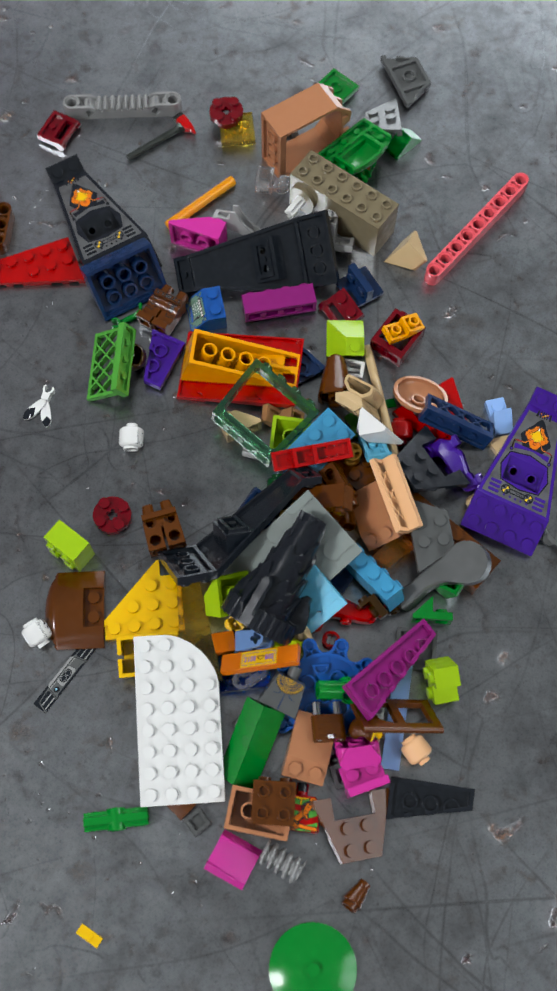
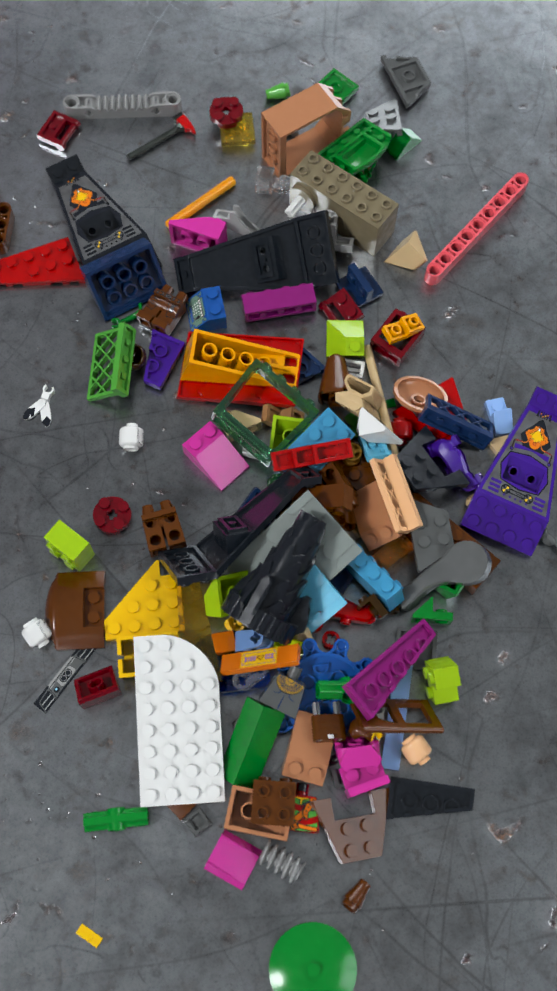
(97, 687): none -> dark red slope
(215, 456): none -> dark pink slope
(279, 91): none -> bright green cone

